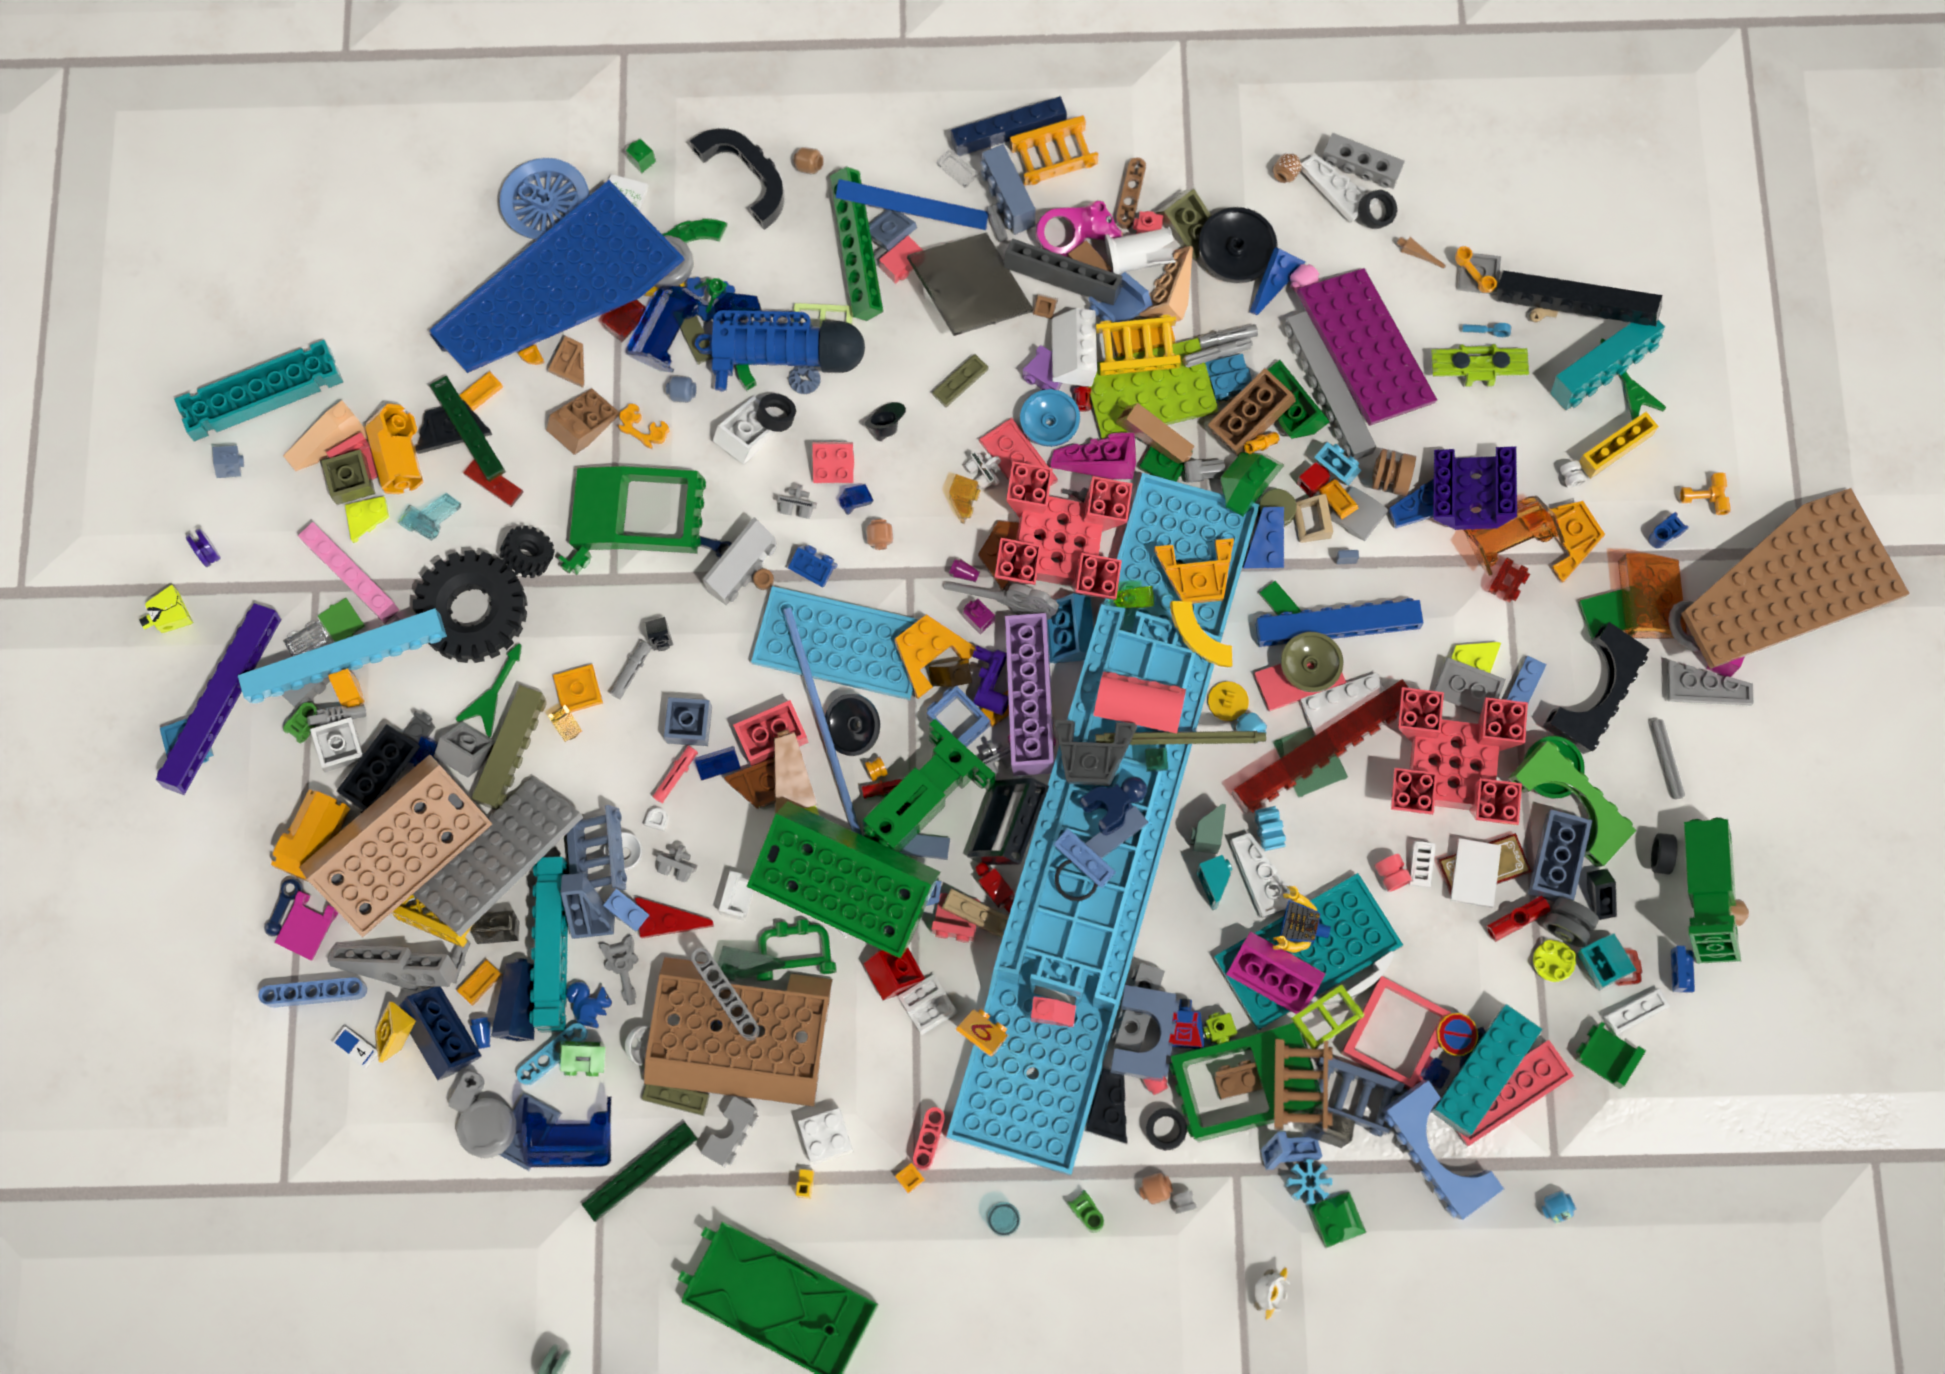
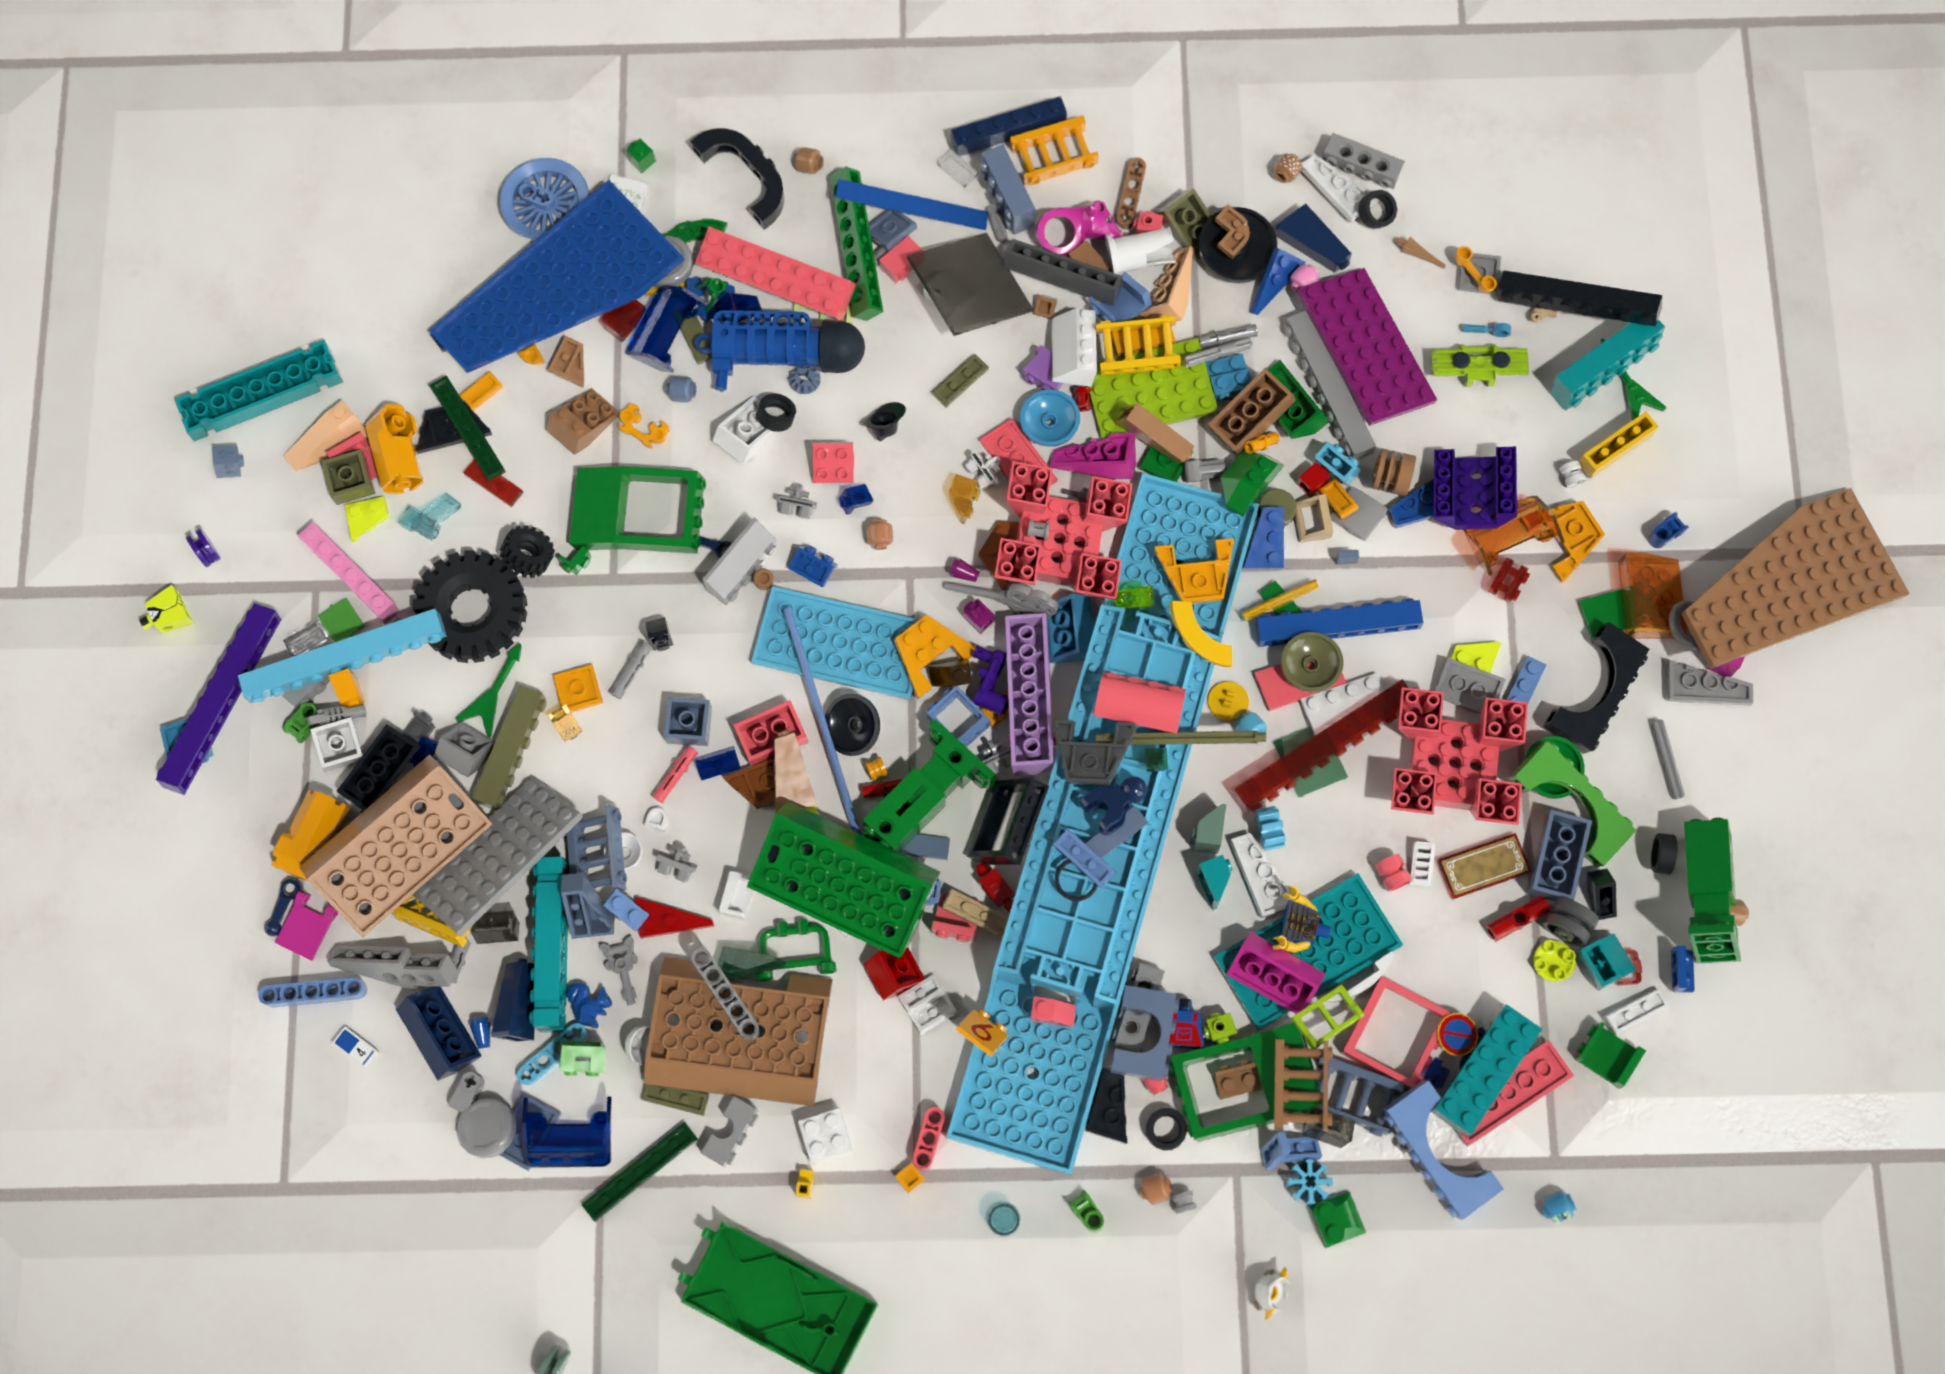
(392, 1031): yellow slope -> none
(479, 982): light orange tile -> none
(745, 377): green piece -> none
(775, 273): none -> coral brick
(1038, 529): none -> light grey bush
(1237, 231): none -> medium nougat plate
(1284, 597): none -> yellow axle
(1313, 238): none -> dark blue slope
(1475, 873): white tile -> none
(1715, 494): light orange bar -> none

